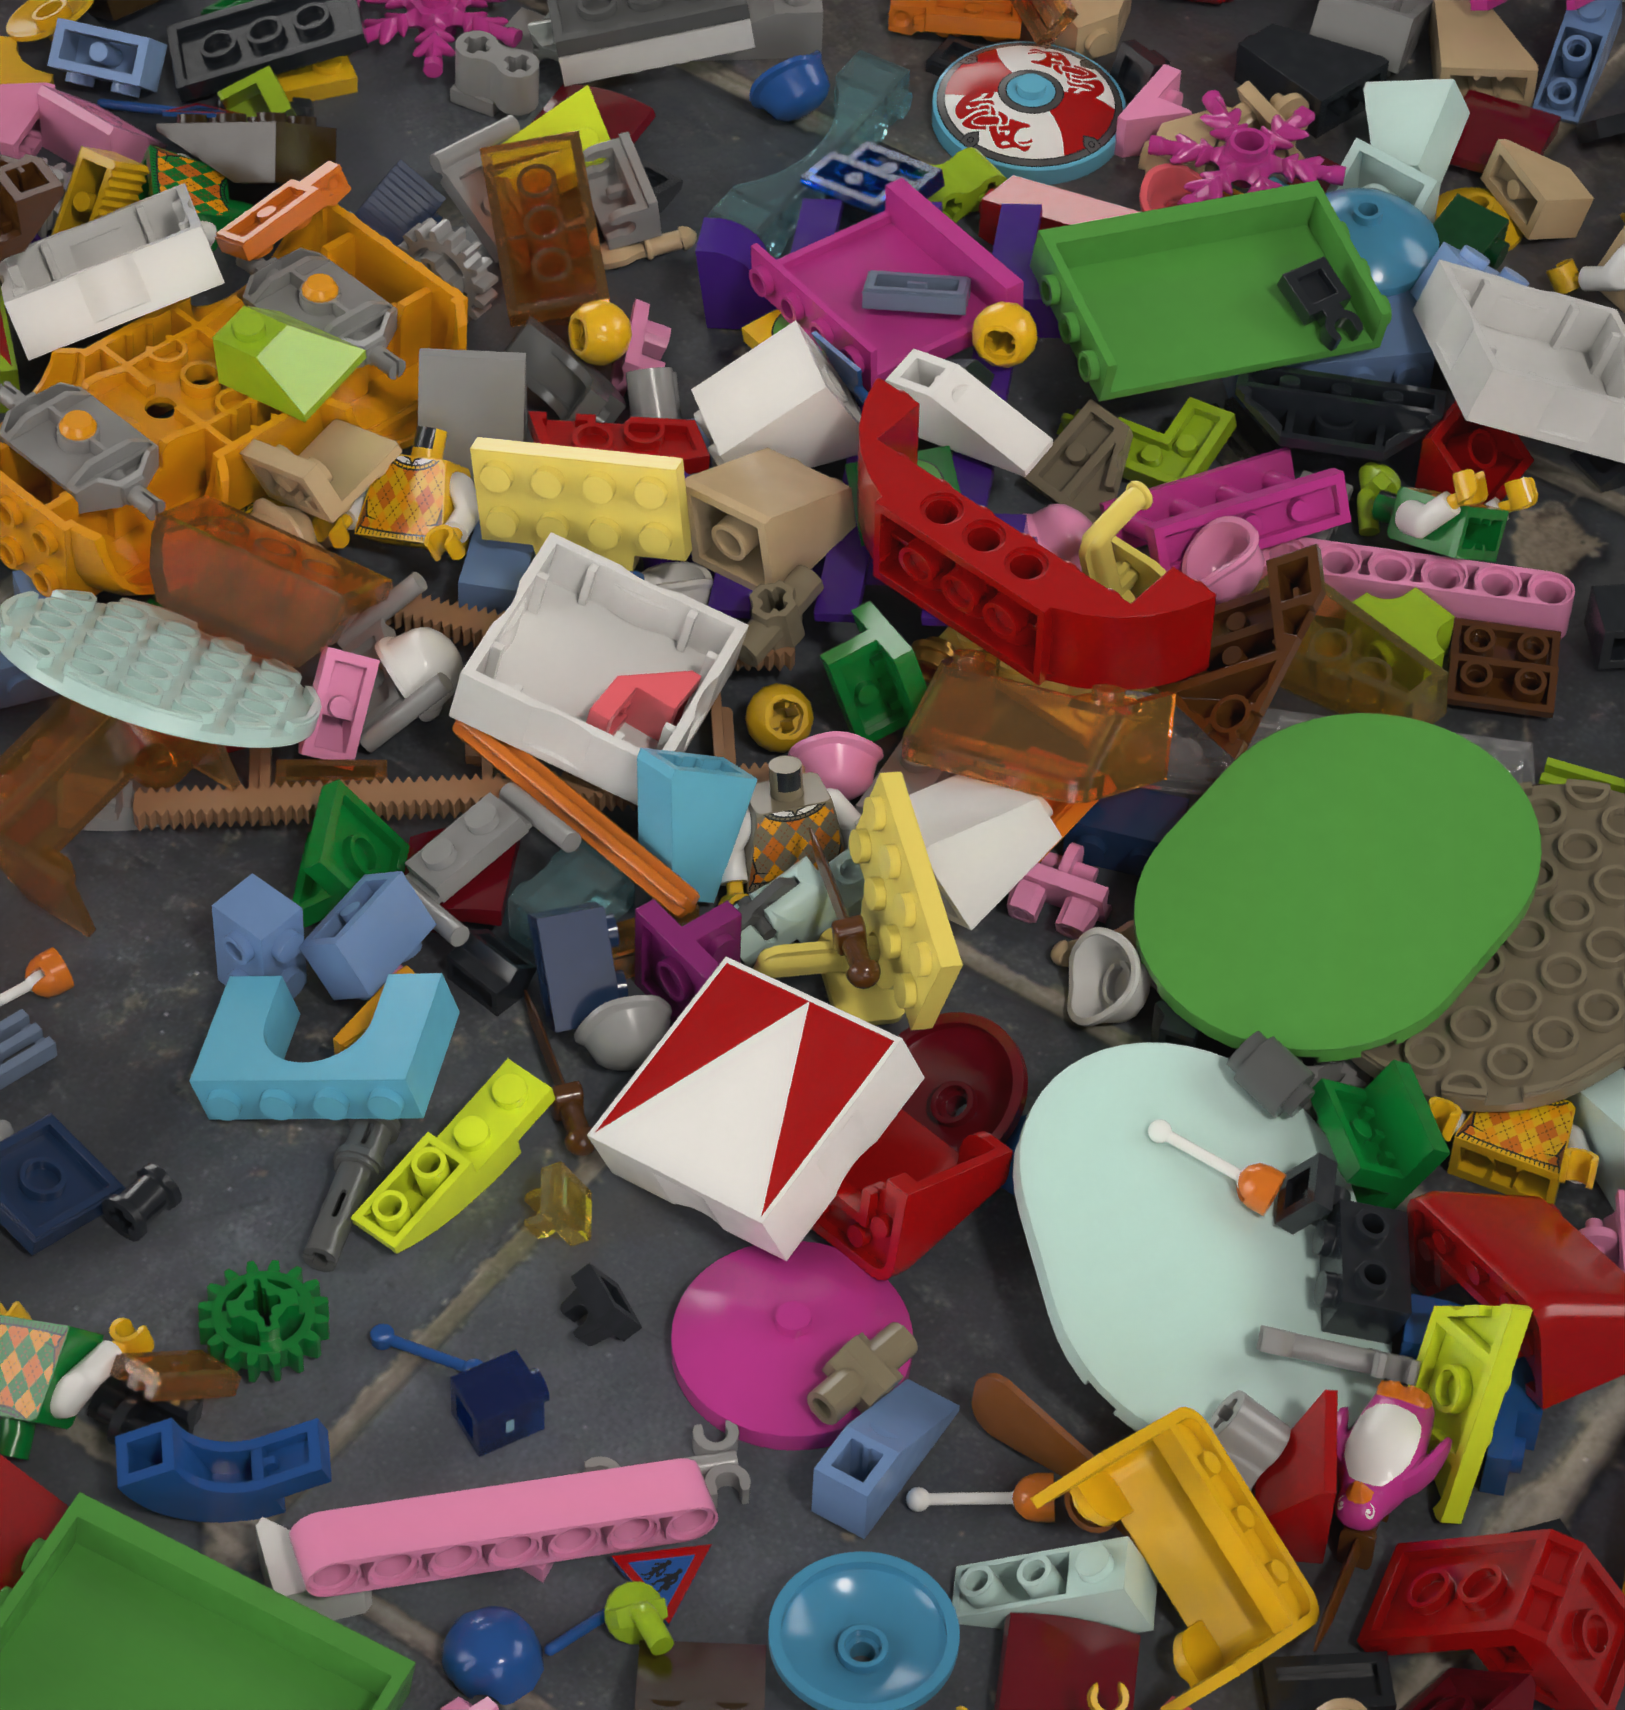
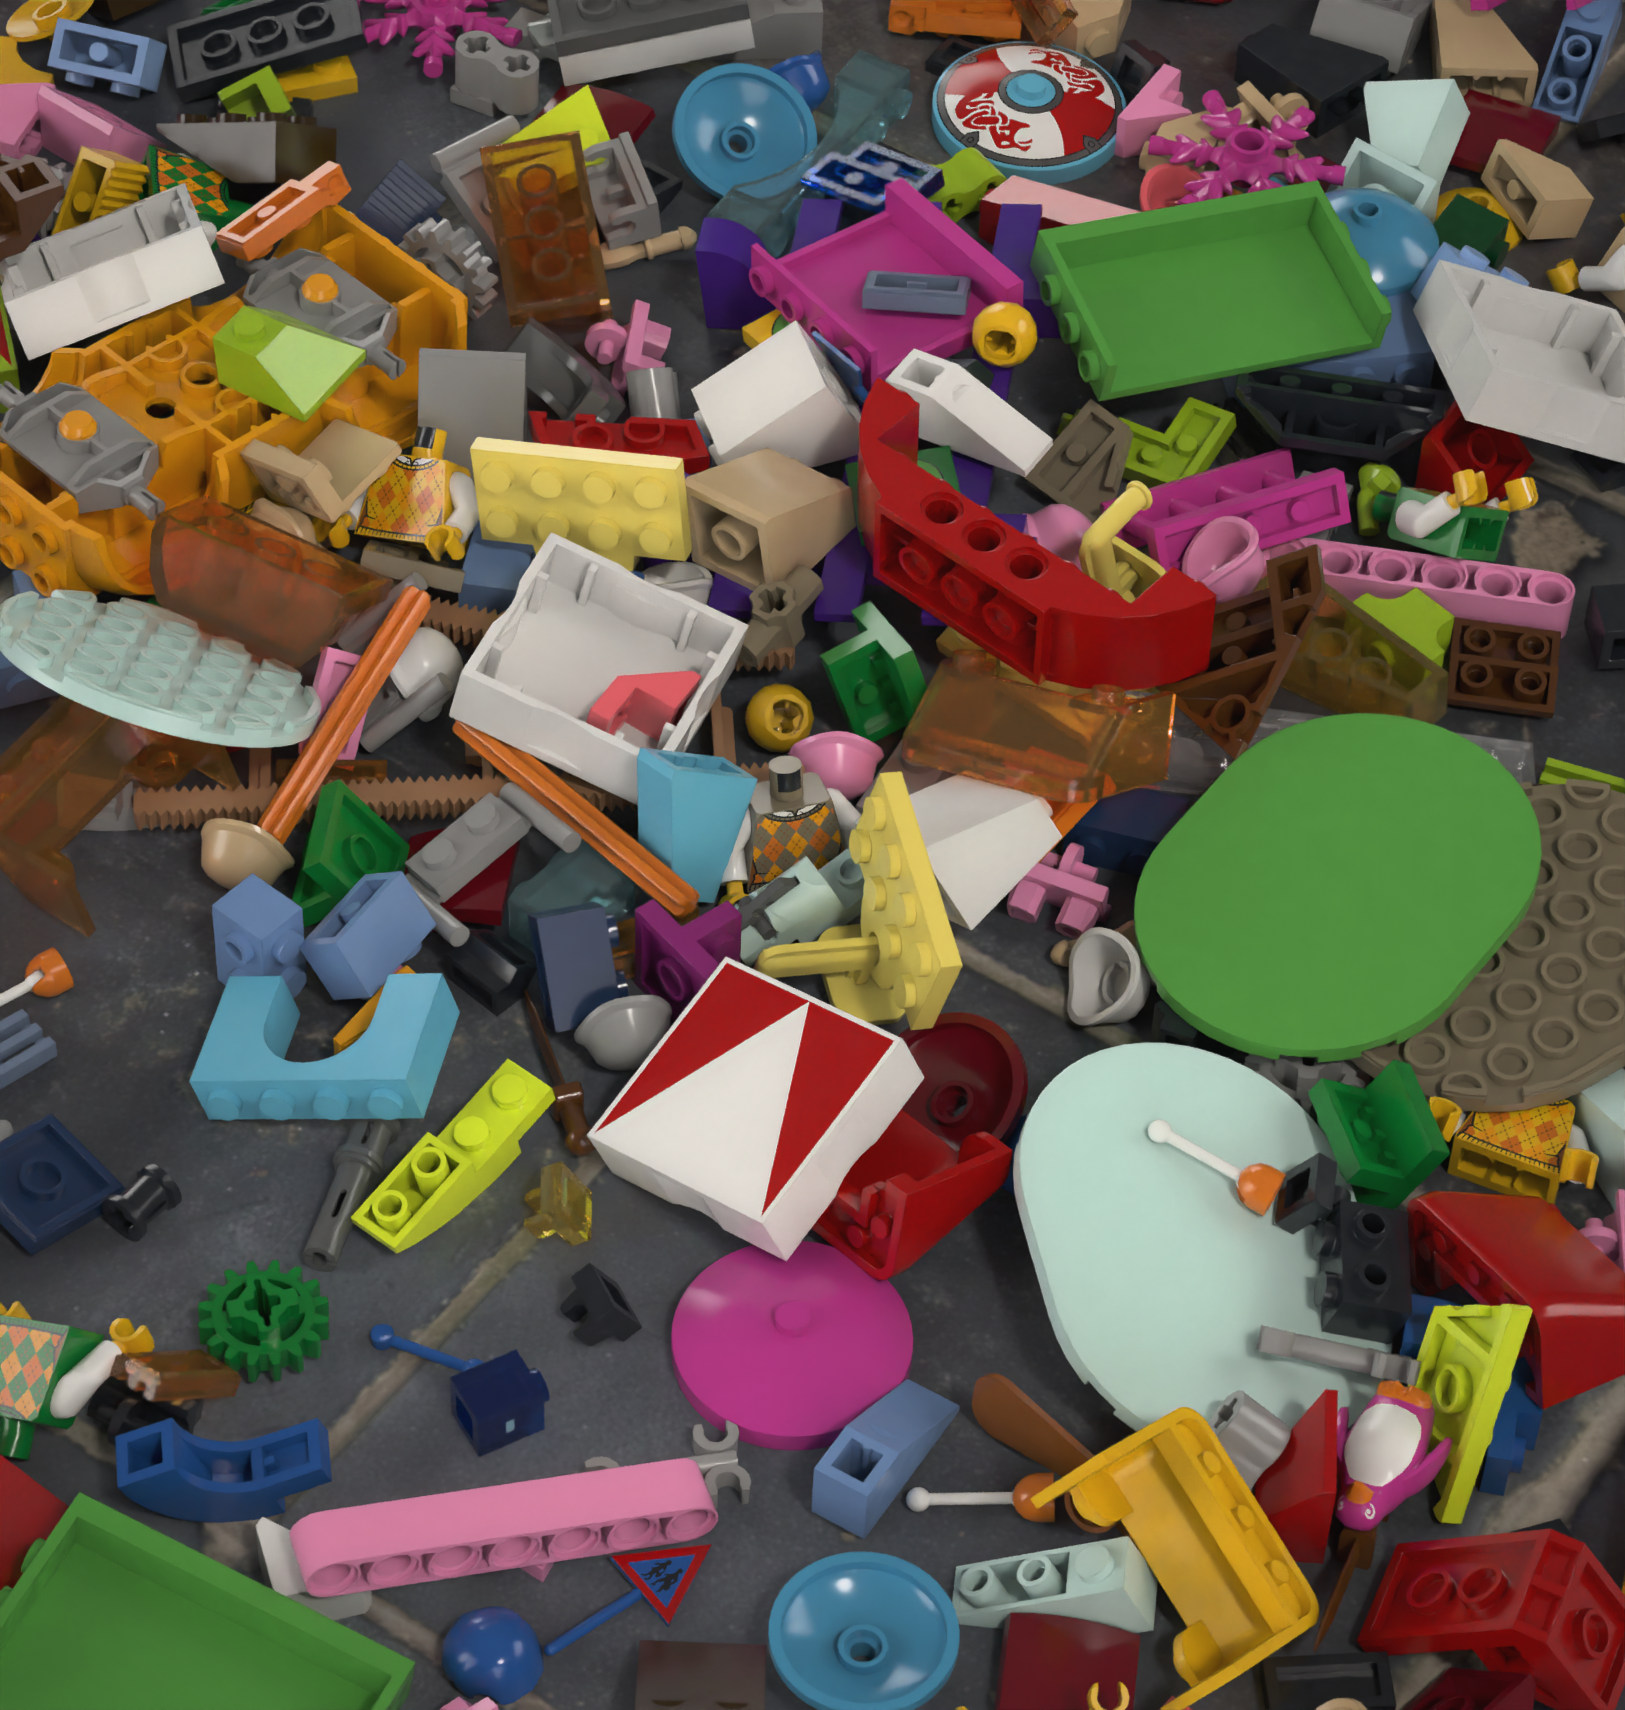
(164, 110): blue piece -> none
(237, 849): none -> tan helmet
(345, 713): none -> orange axle
(401, 560): none -> dark tan wing
(599, 332): yellow piece -> none
(636, 1614): lime plate -> none
(741, 107): none -> dark azure dish
(847, 932): reddish brown sword -> none
(862, 1373): dark tan axle -> none
(930, 654): pearl gold plate -> none
(1272, 1075): dark grey brick -> none
(1321, 297): black plate -> none

